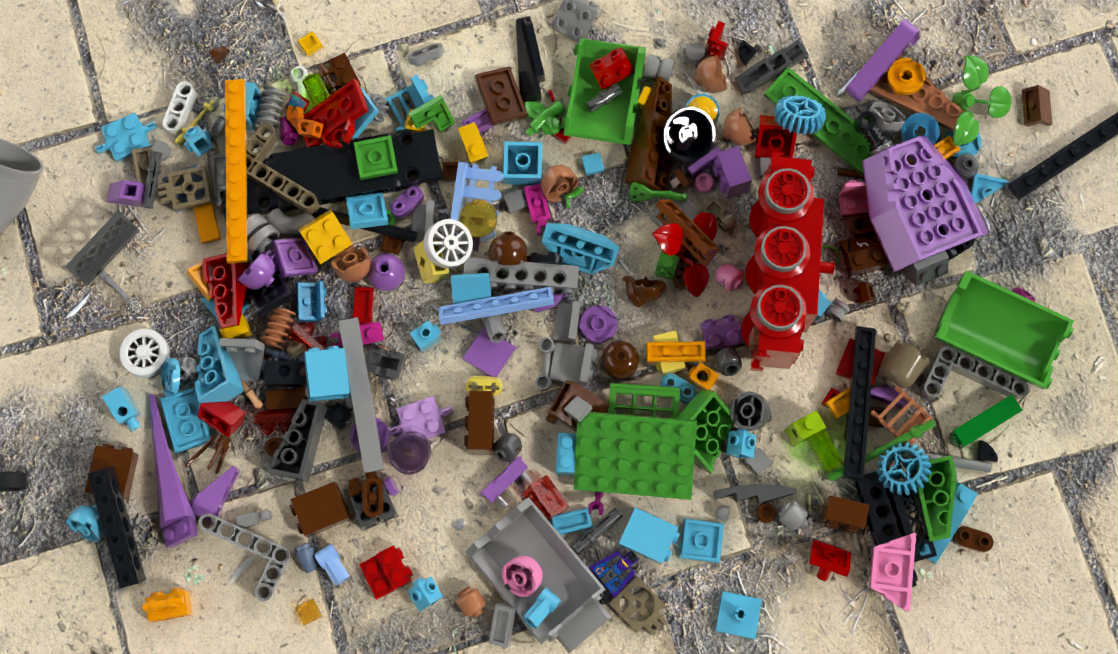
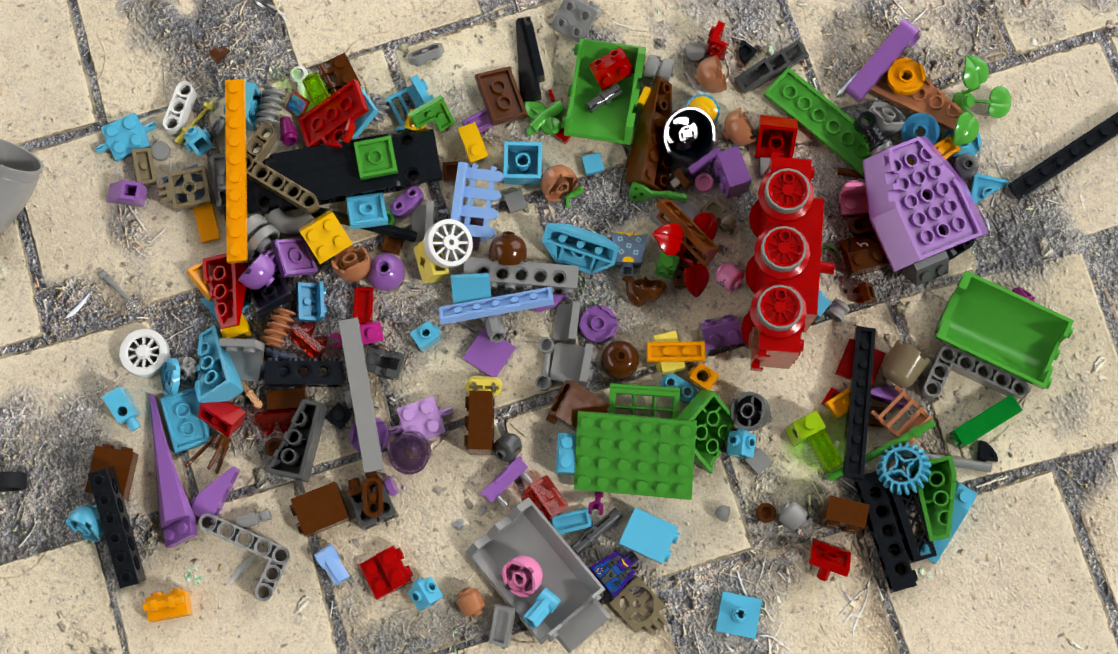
(102, 248): dark grey fence -> none
(148, 200): dark grey pin -> none
(295, 348): dark tan tile -> none
(305, 127): orange piece -> none
(306, 557): sand blue cone -> none
(308, 611): clear yellow tile -> none
(310, 43): yellow tile -> none
(326, 374): medium azure brick -> none
(479, 218): clear yellow tile -> none
(537, 206): dark pink plate -> none
(551, 258): black plate -> none
(578, 409): light grey tile -> none
(631, 250): none -> sand blue torso
(702, 540): medium azure tile -> none
(728, 361): dark grey head -> none
(761, 492): dark grey slope -> none
(799, 114): medium azure gear -> none
(893, 570): bright pink wing -> none
(973, 540): reddish brown plate -> none
(1036, 106): reddish brown panel -> none

